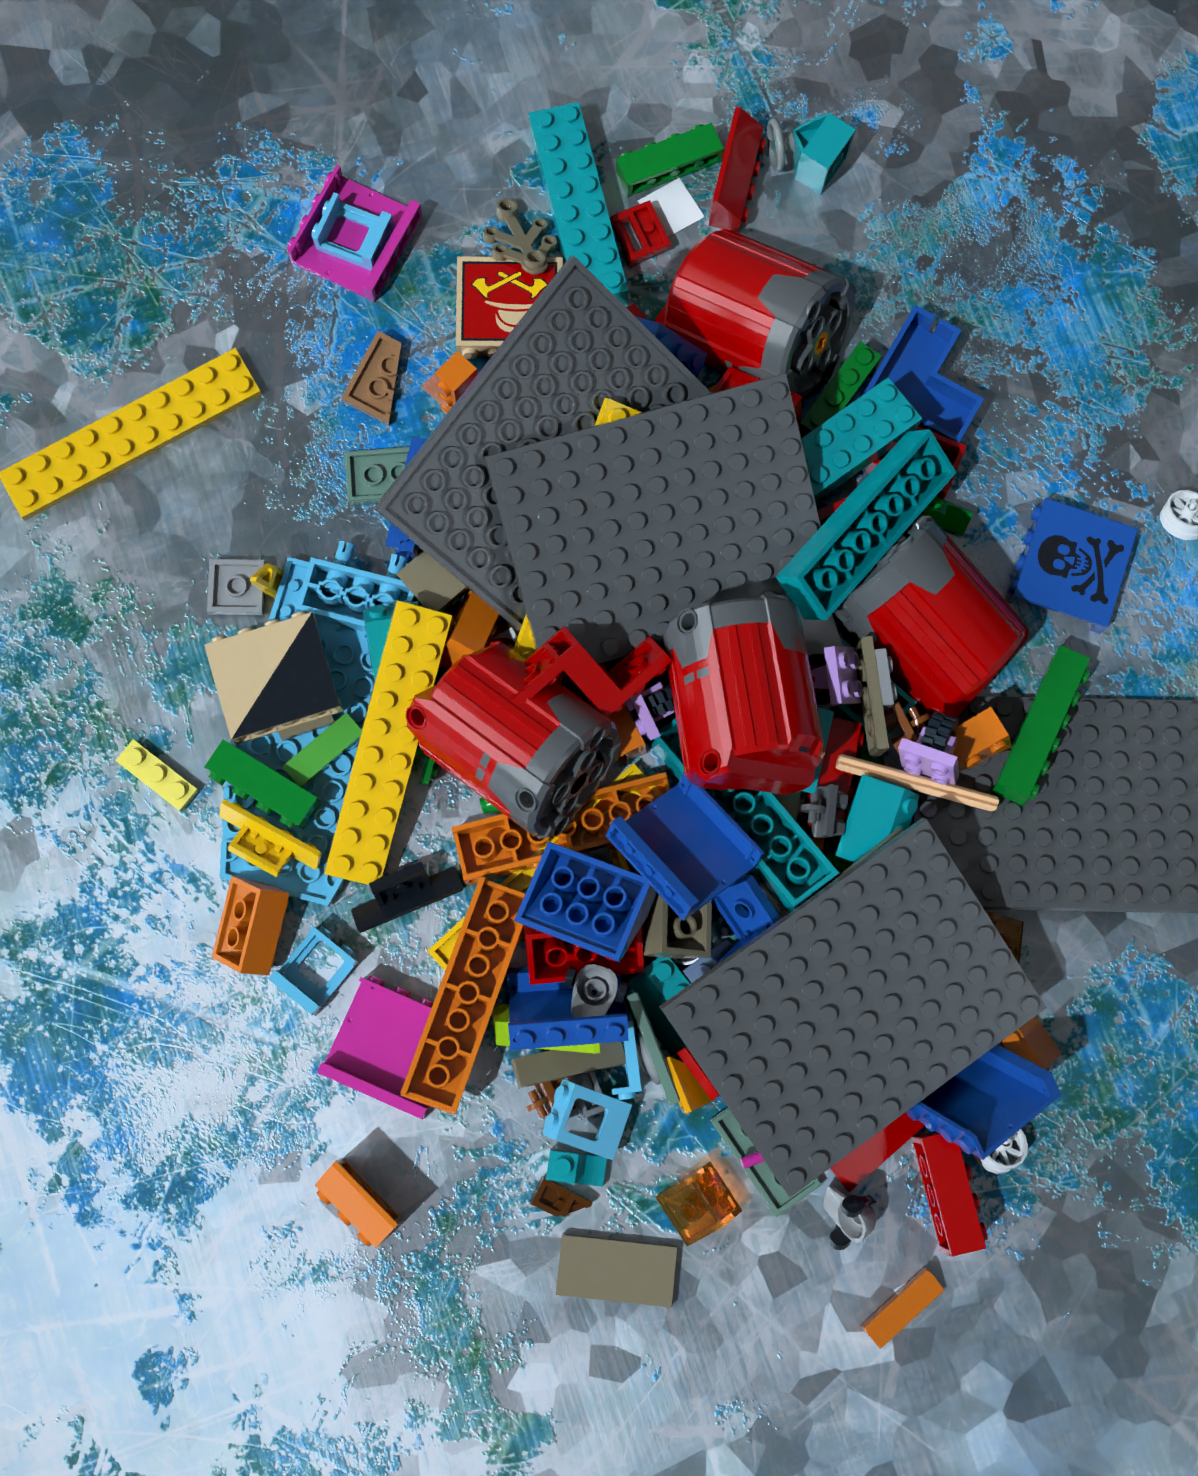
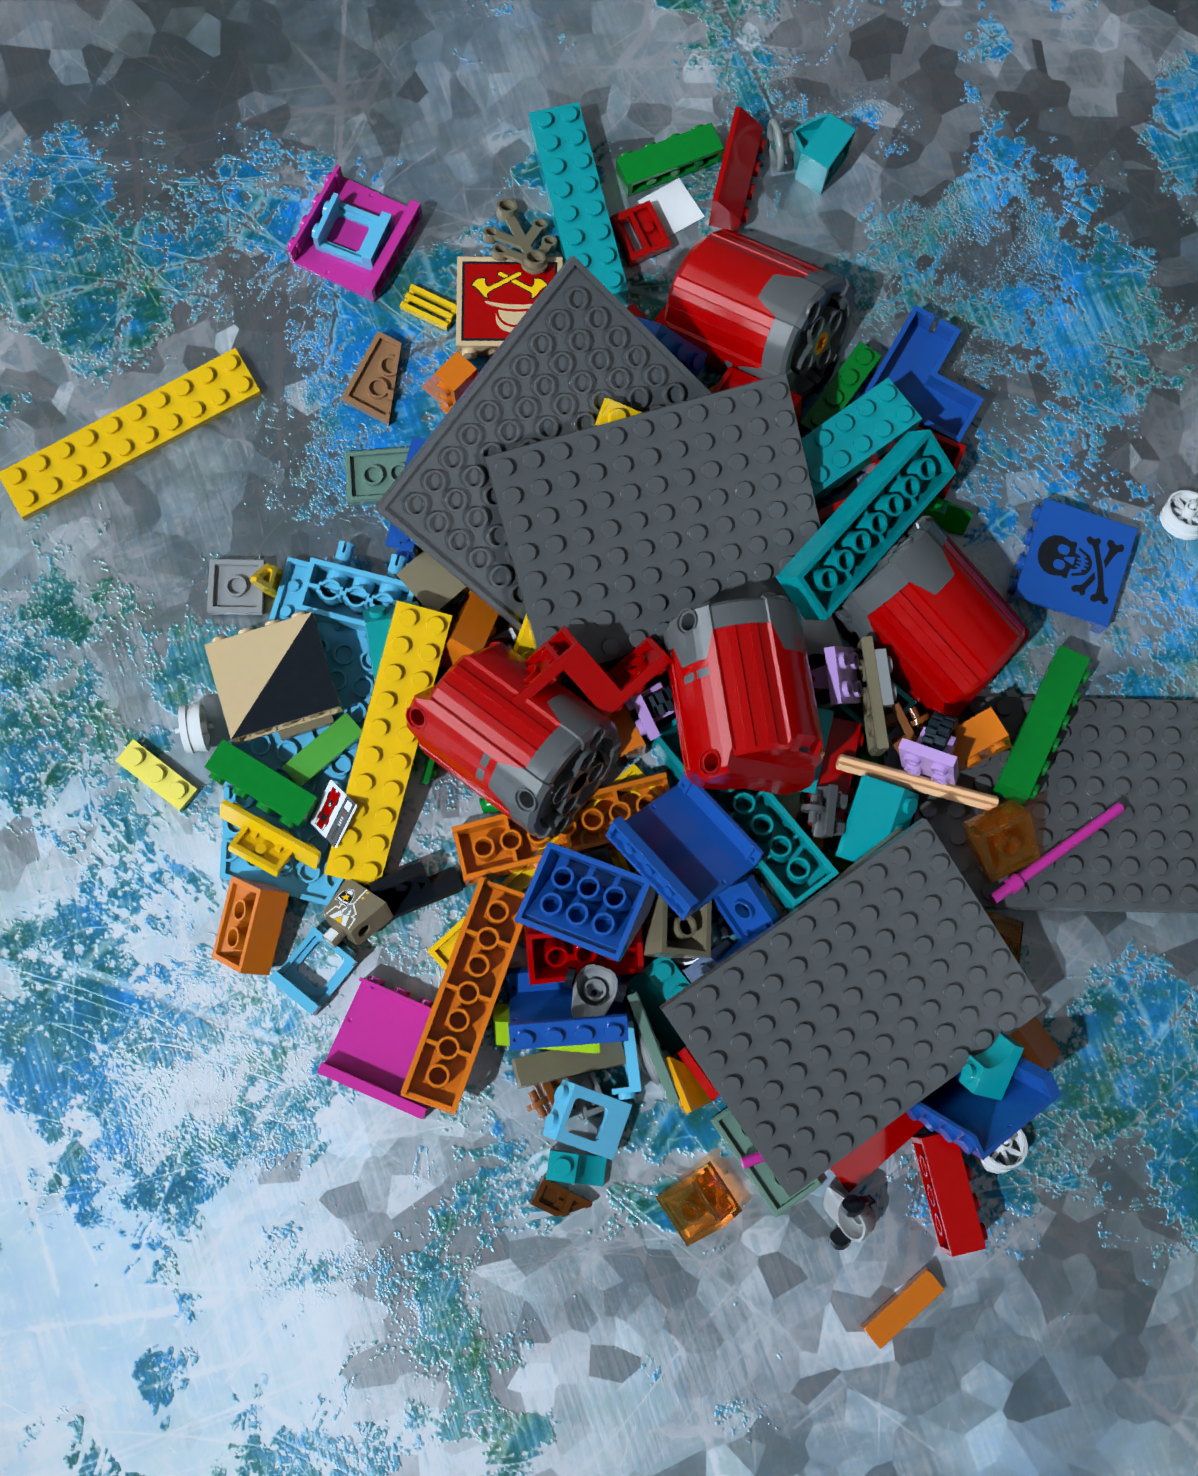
(194, 728): none -> white wheel
(333, 813): none -> sticker
(354, 914): none -> dark tan torso
(357, 1203): orange slope -> none
(415, 290): none -> yellow tile
(616, 1270): dark tan tile -> none
(992, 1070): none -> teal arch
(1002, 839): none -> clear orange slope
(1017, 881): none -> dark pink bar

